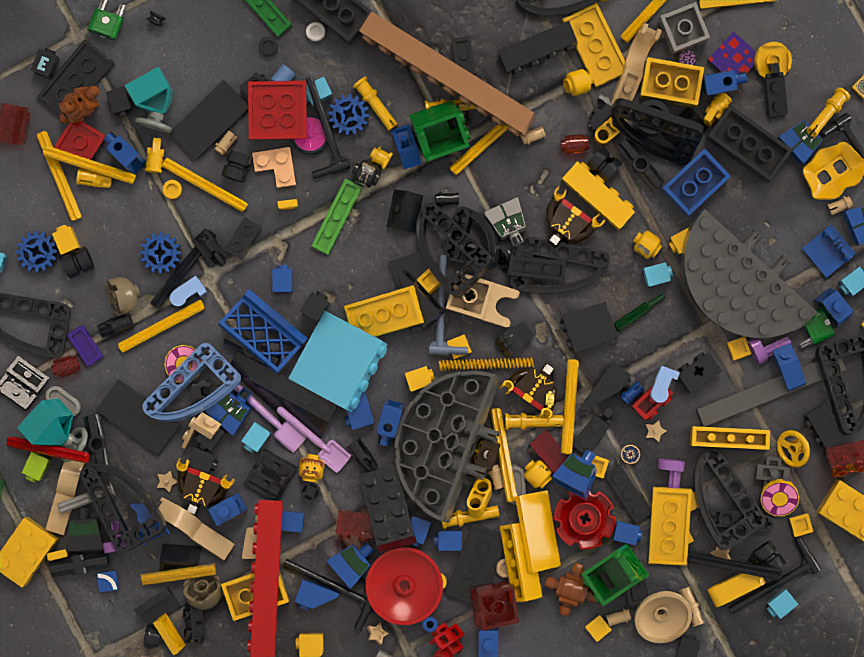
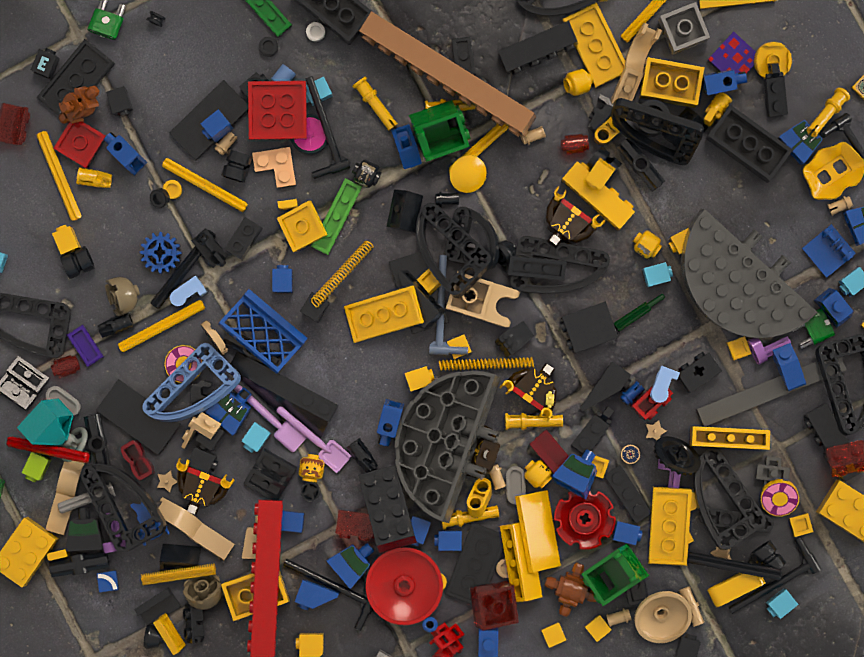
(40, 243): blue gear -> none
(89, 164): yellow axle -> none
(135, 455): none -> dark red brick
(153, 95): teal piece -> none
(154, 157): yellow hinge -> none
(159, 197): none -> black tile
(214, 338): none -> tan tile
(216, 126): none -> blue brick
(226, 509): blue torso -> none
(302, 226): none -> yellow plate
(338, 361): medium azure brick -> none
(341, 270): none -> yellow piece
(359, 120): blue gear -> none
(361, 415): blue slope -> none
(376, 633): tan piece -> none
(380, 157): yellow brick -> none
(467, 173): none -> yellow dish
(503, 454): yellow axle -> none
(507, 221): light grey torso -> none
(553, 634): none -> yellow tile
(569, 406): yellow axle -> none
(599, 174): none -> yellow brick
(687, 57): tile -> none
(688, 459): none -> black gear
(695, 183): blue brick -> none
(794, 447): yellow piece -> none

